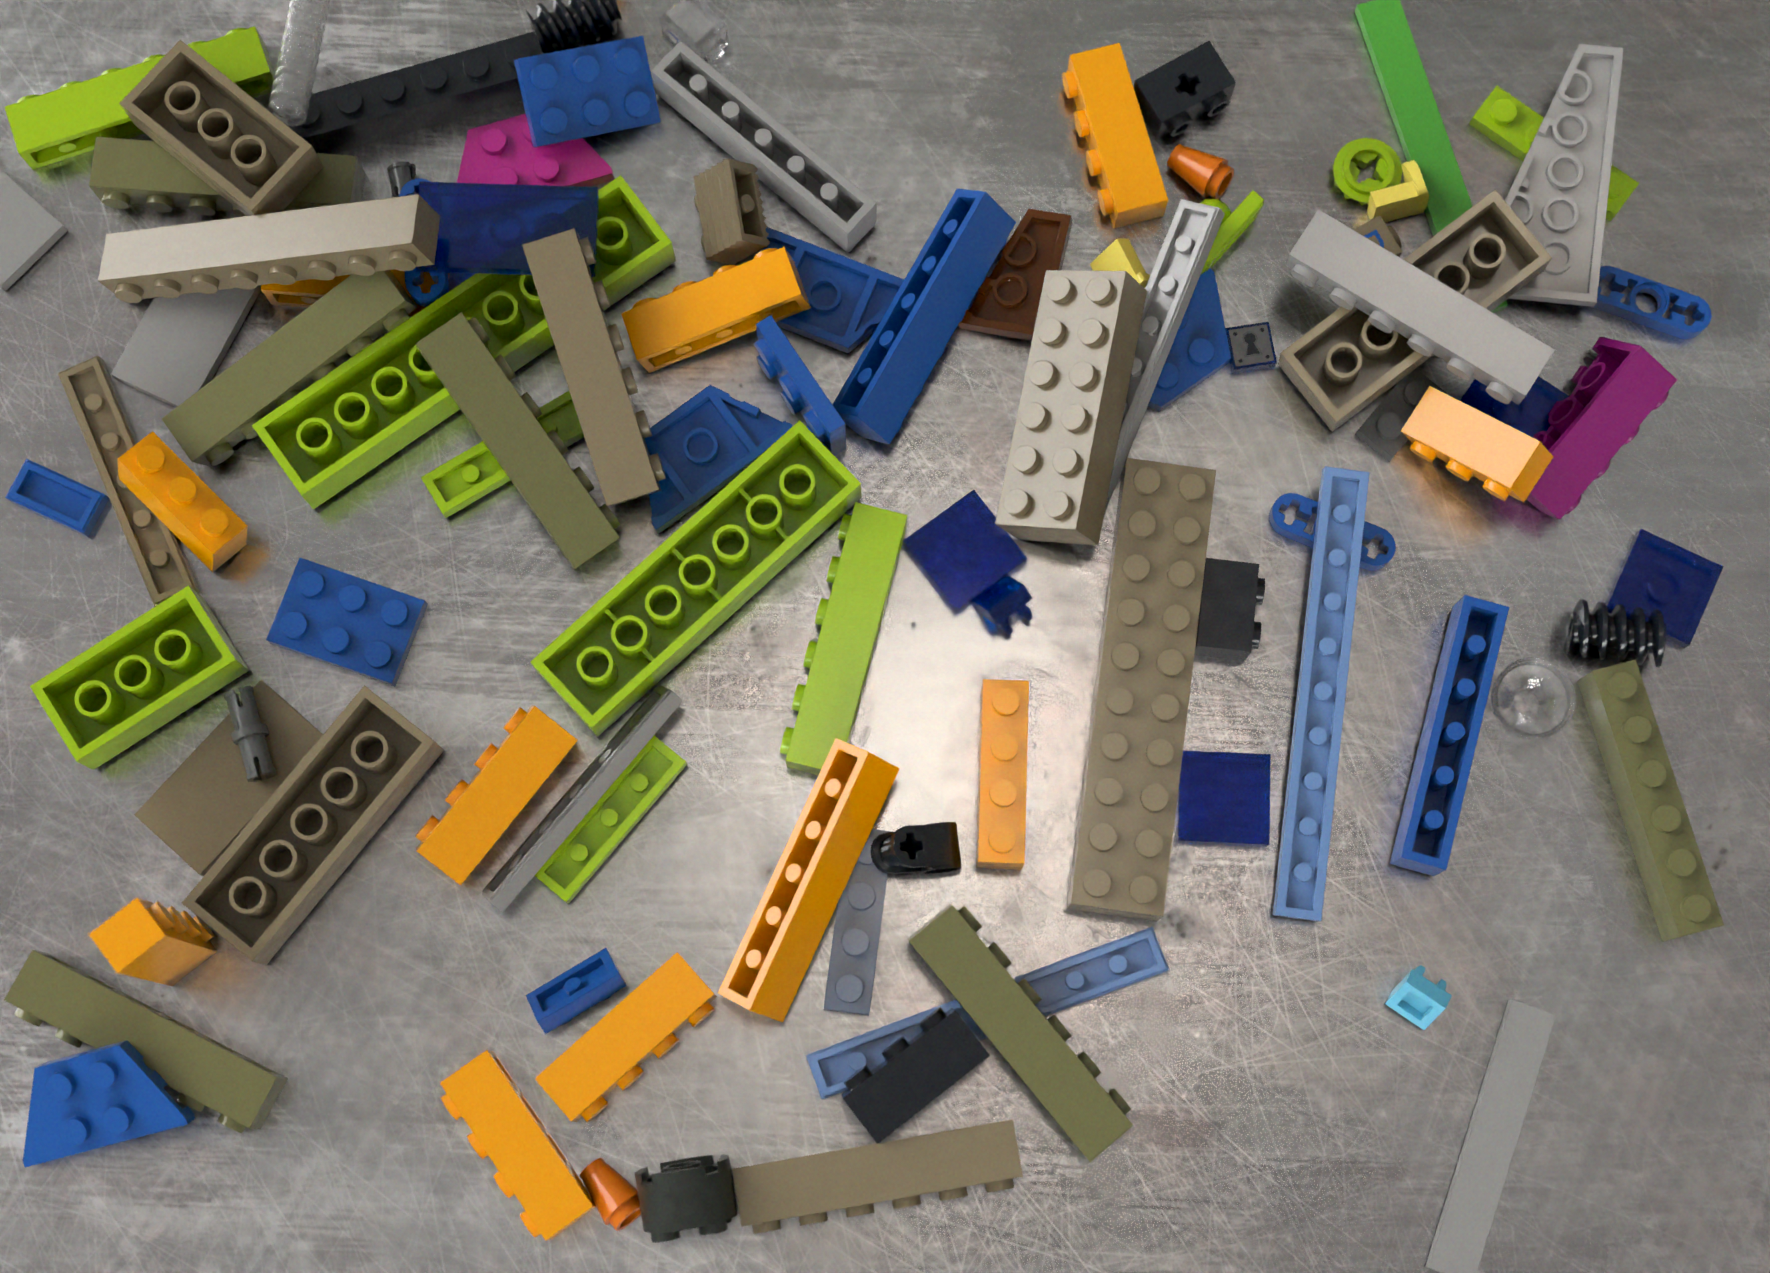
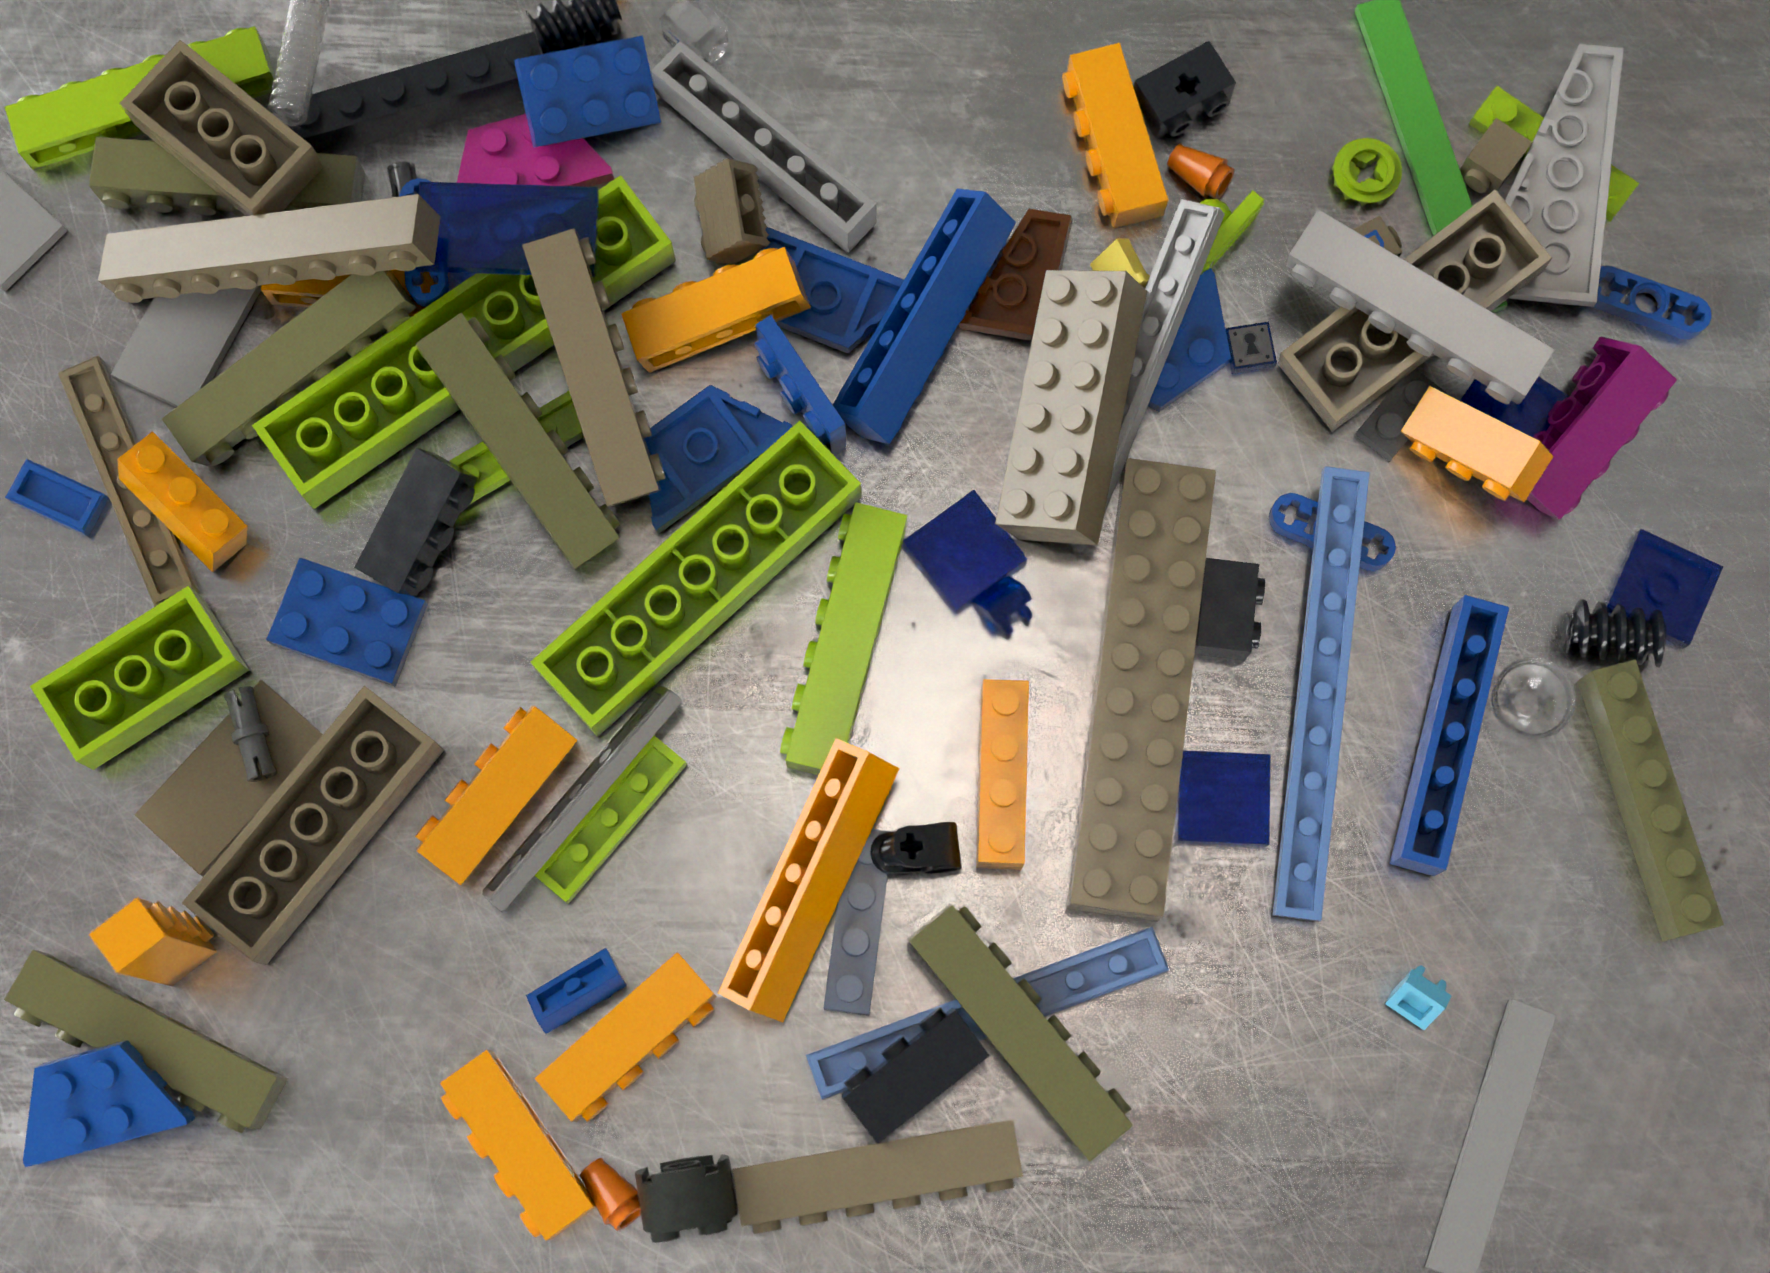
(417, 523): none -> black brick
(1402, 199): light yellow tile -> none
(1494, 158): none -> dark tan brick

